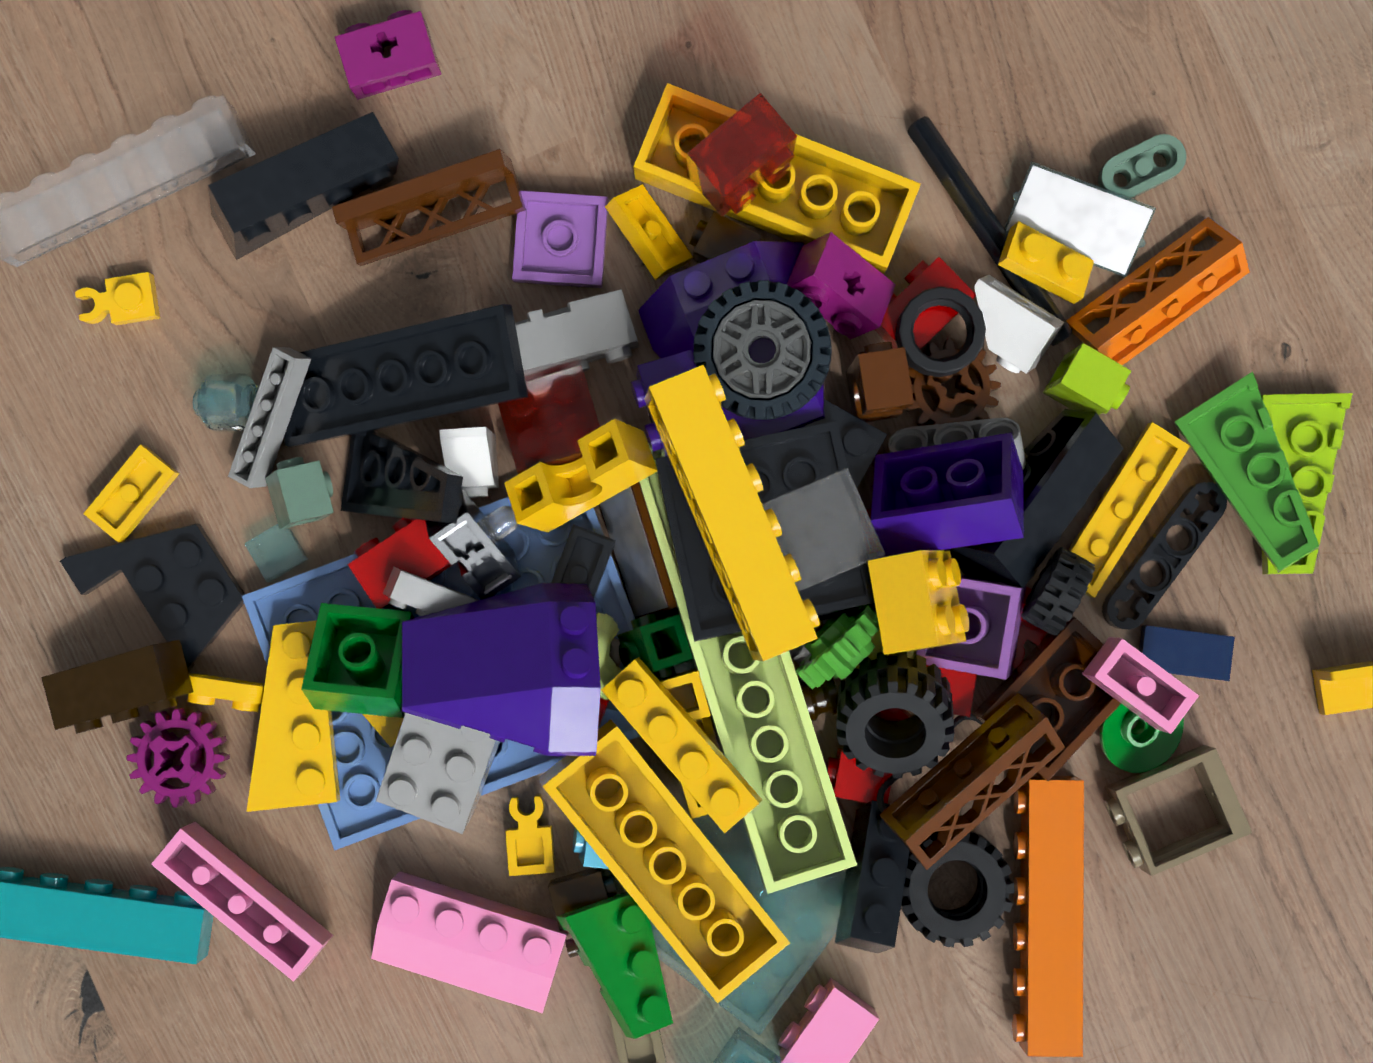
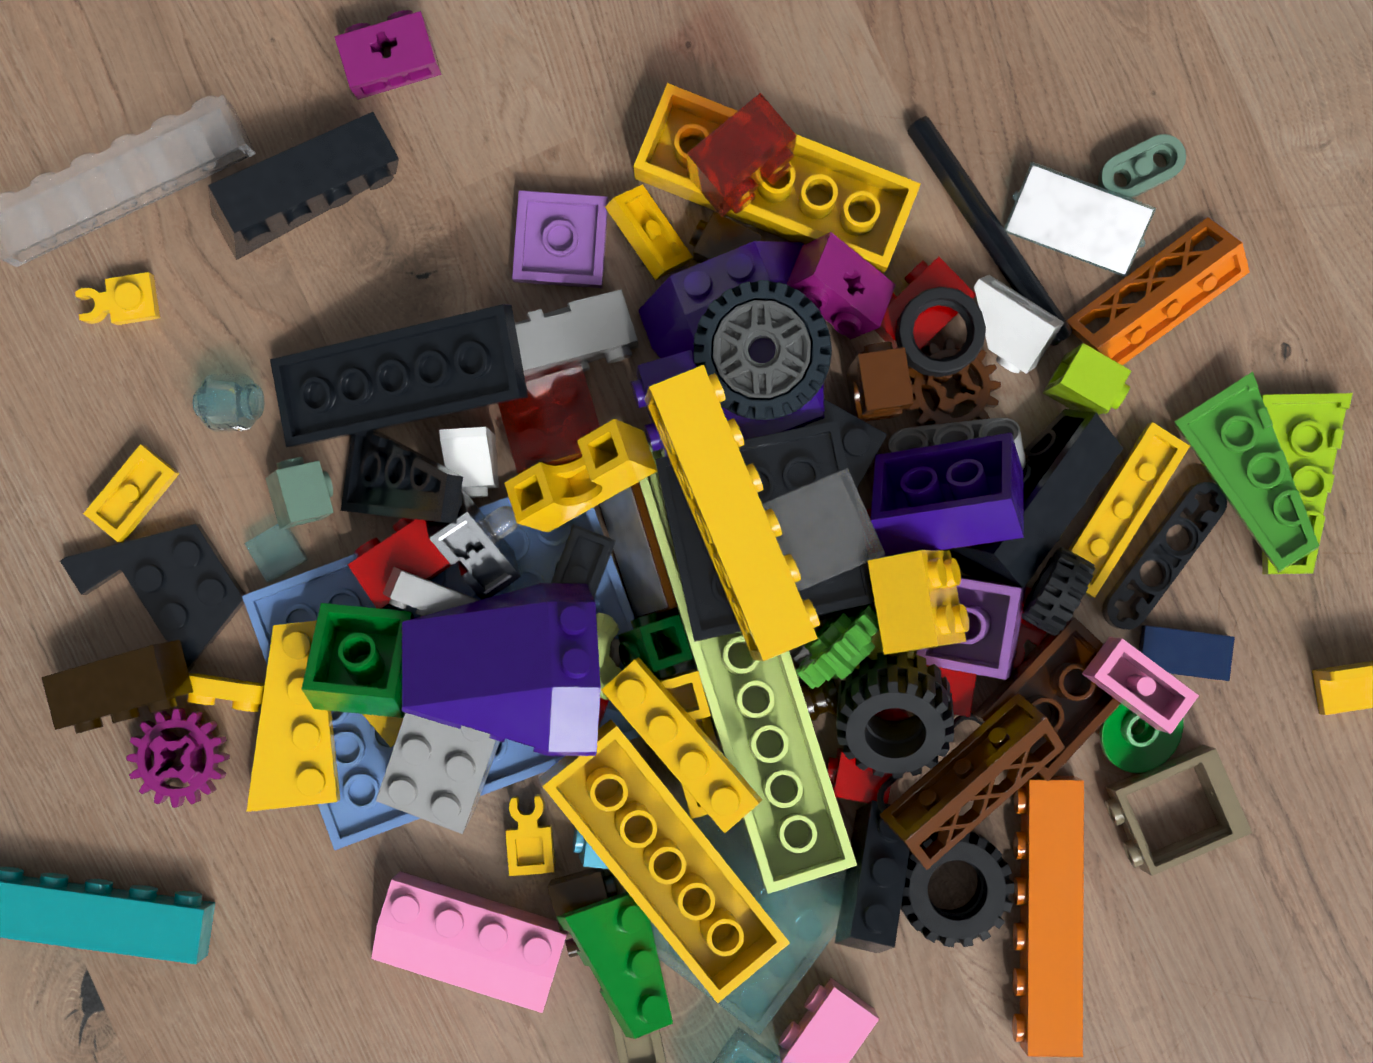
(242, 900): bright pink brick -> none
(269, 417): light grey piece -> none
(426, 191): reddish brown fence -> none
(1046, 262): yellow plate -> none

